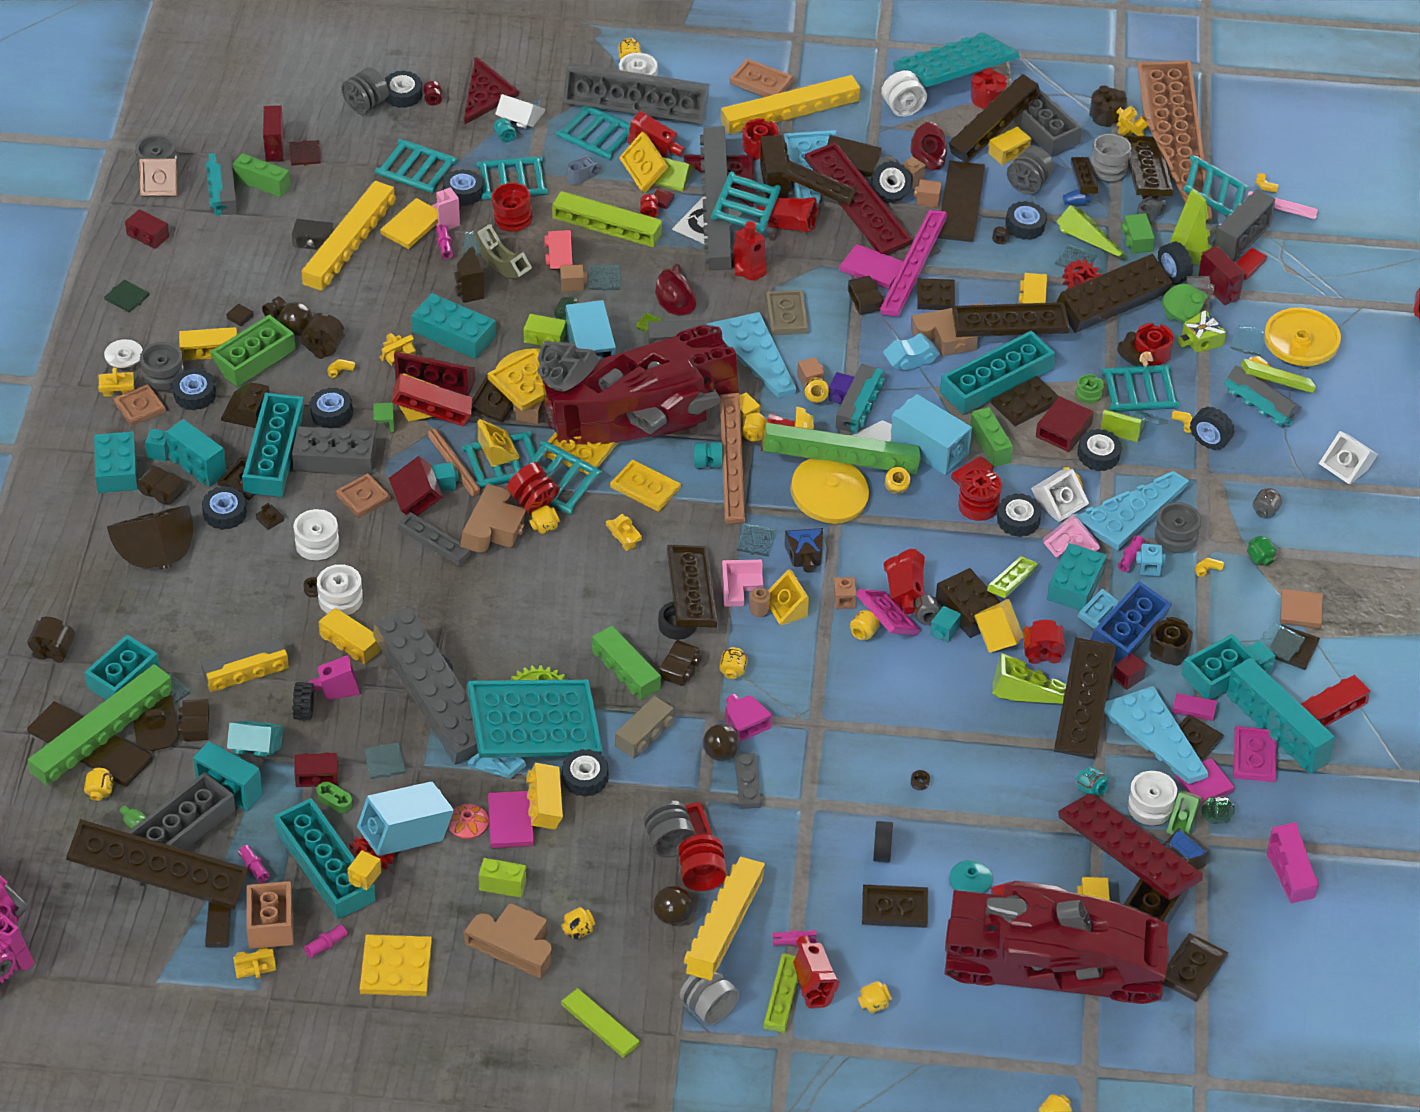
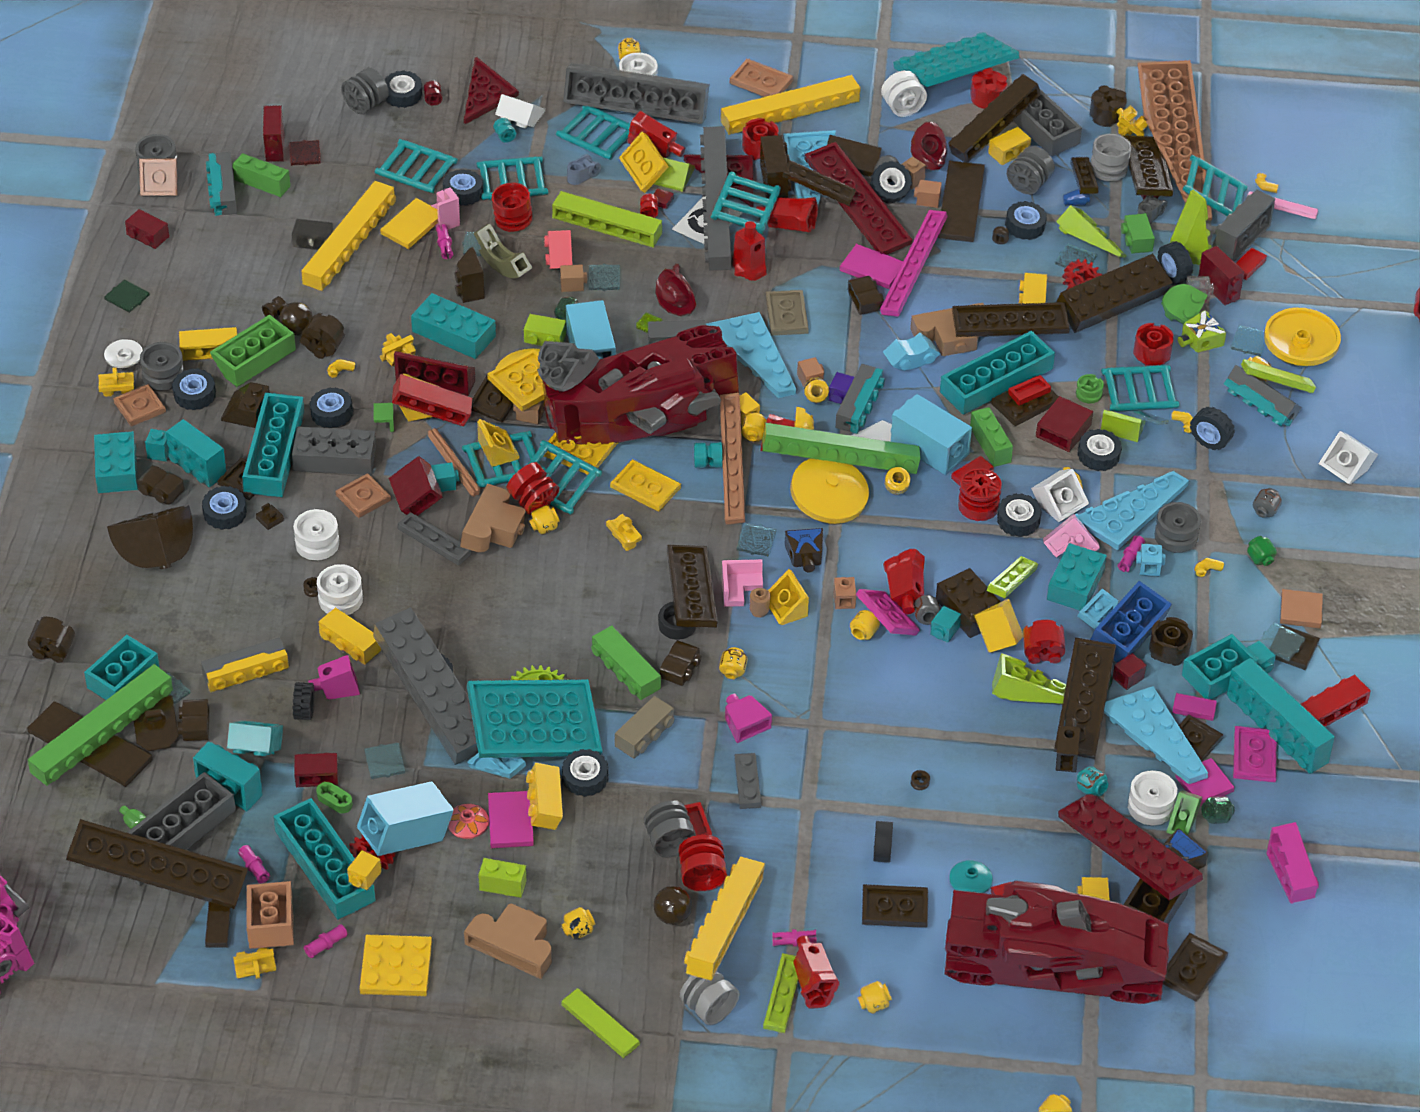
(98, 784): yellow head -> none
(239, 314): dark brown tile -> none
(721, 742): dark brown piece -> none
(935, 294): dark brown plate -> none
(1029, 390): none -> red tile
(1068, 746): none -> dark brown torso
(1130, 354): dark brown arm -> none

